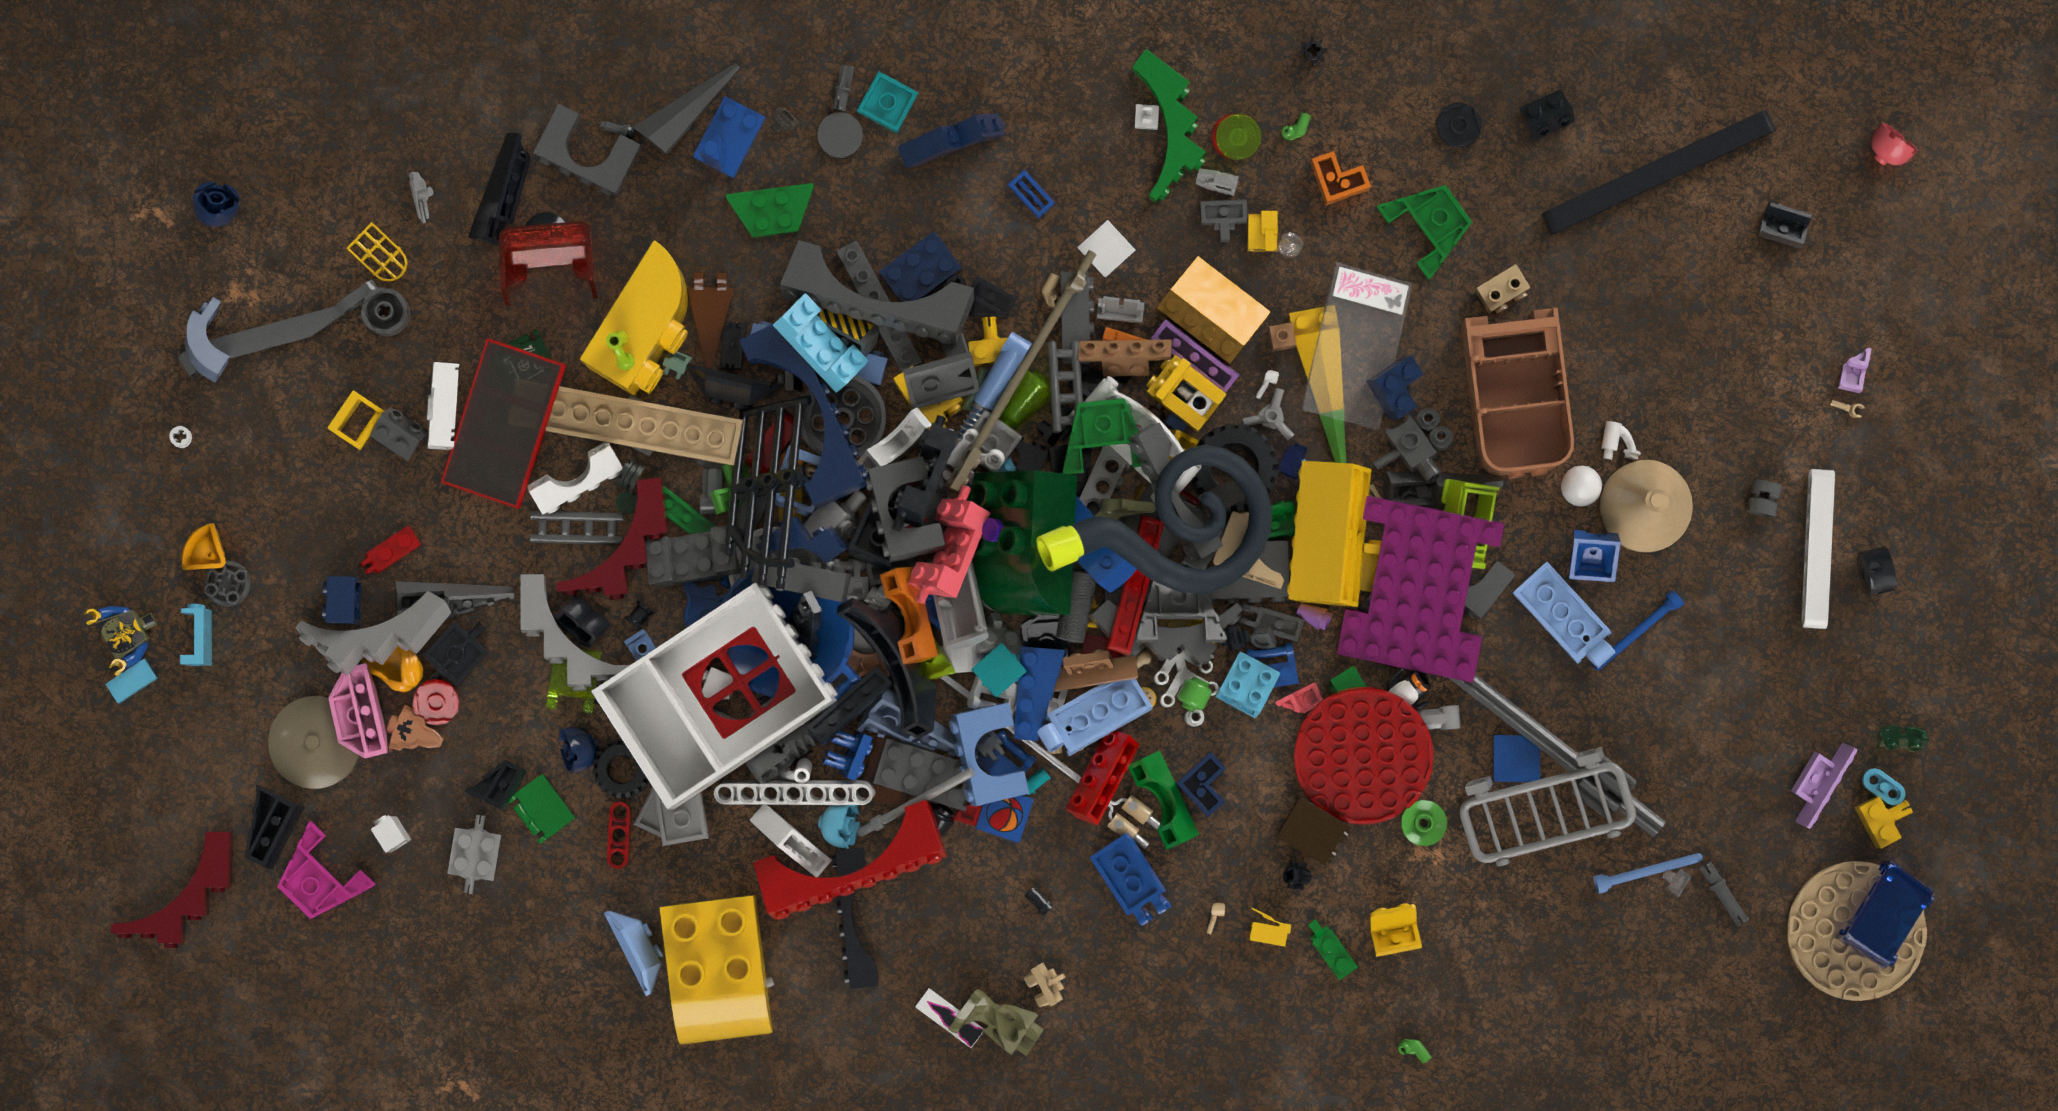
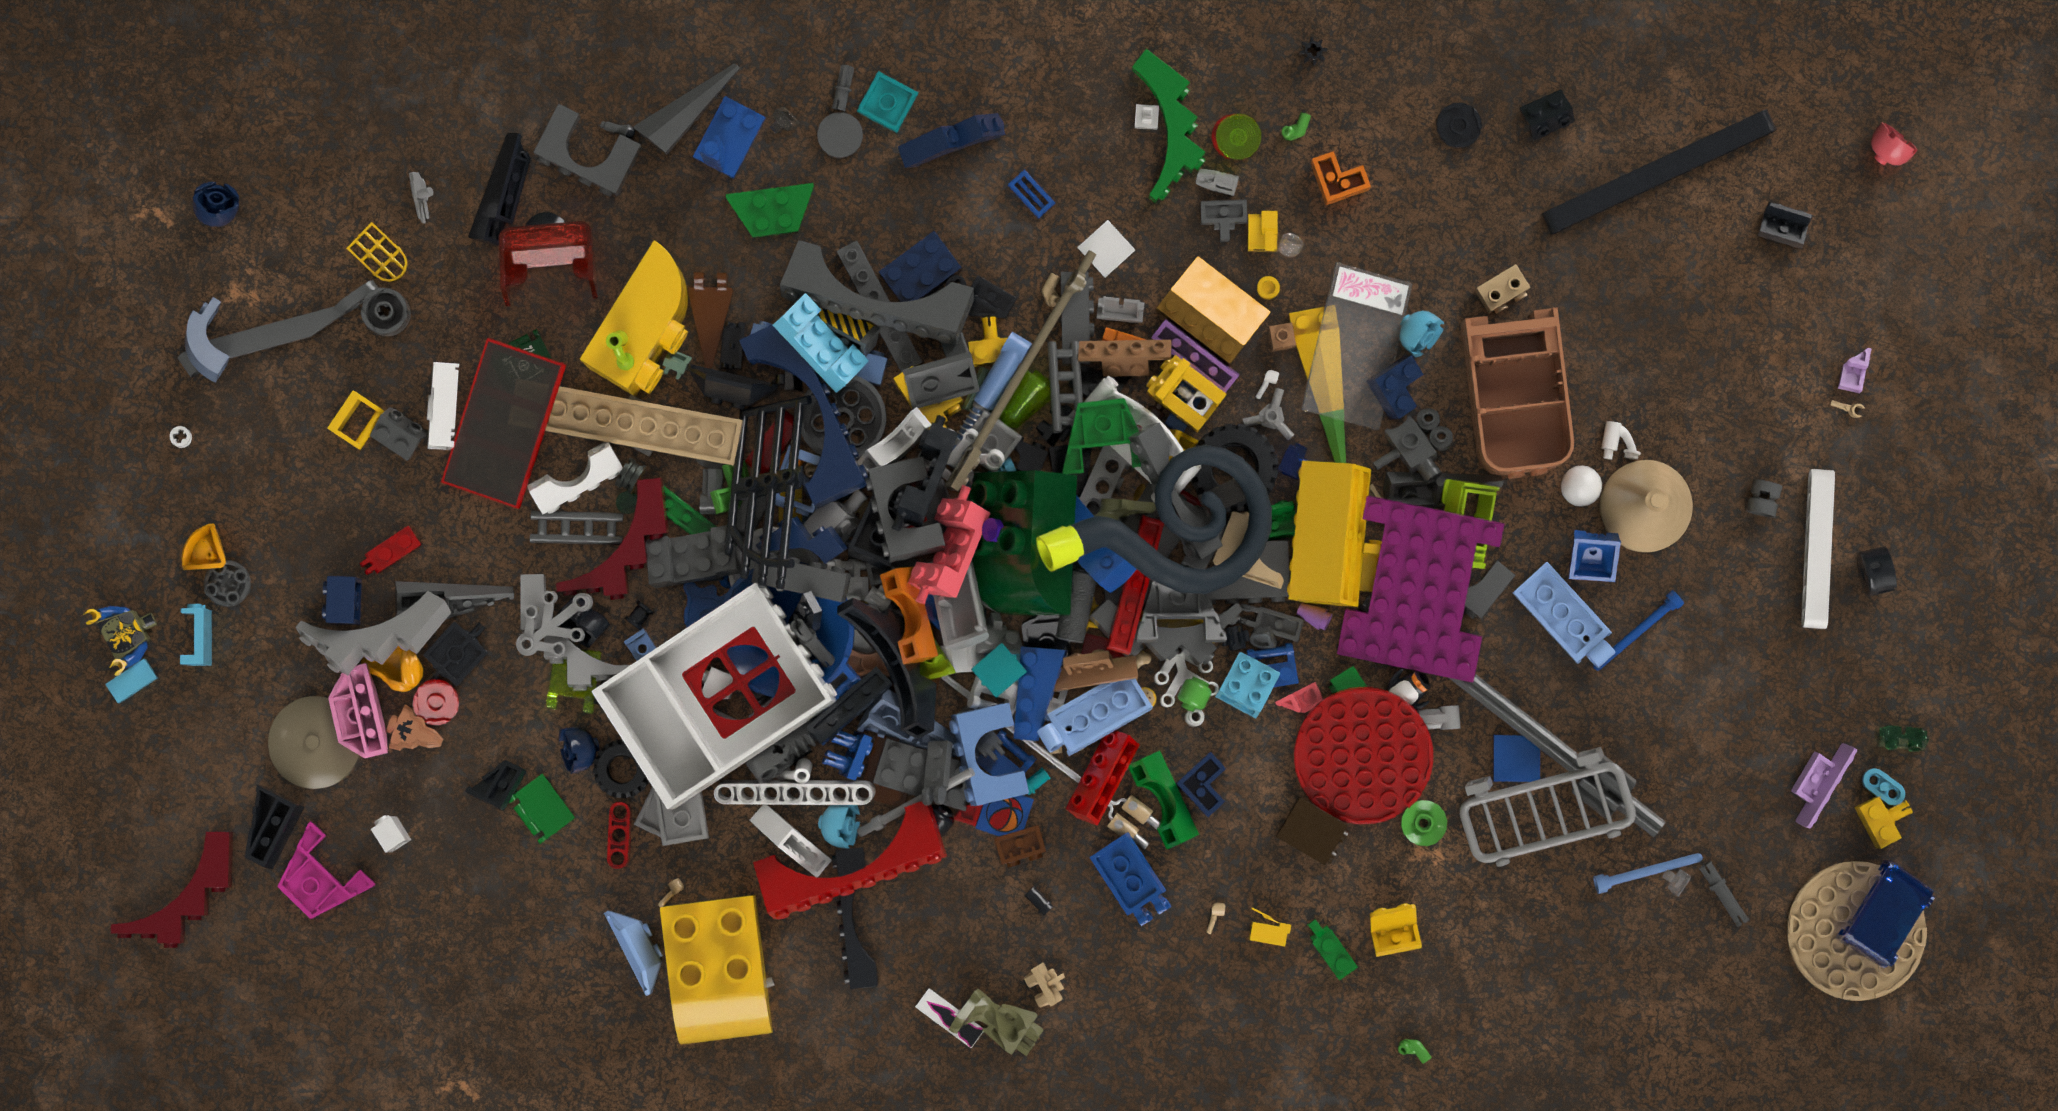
(474, 854): light grey plate -> none
(551, 626): none -> light grey plant
(675, 886): none -> tan hand
(808, 638): none -> dark grey pin
(937, 772): none -> dark grey hinge
(1020, 845): none -> reddish brown bracket
(1268, 287): none -> yellow tile
(1297, 876): black gear -> none
(1419, 331): none -> medium azure cylinder
(1439, 219): green wing -> none

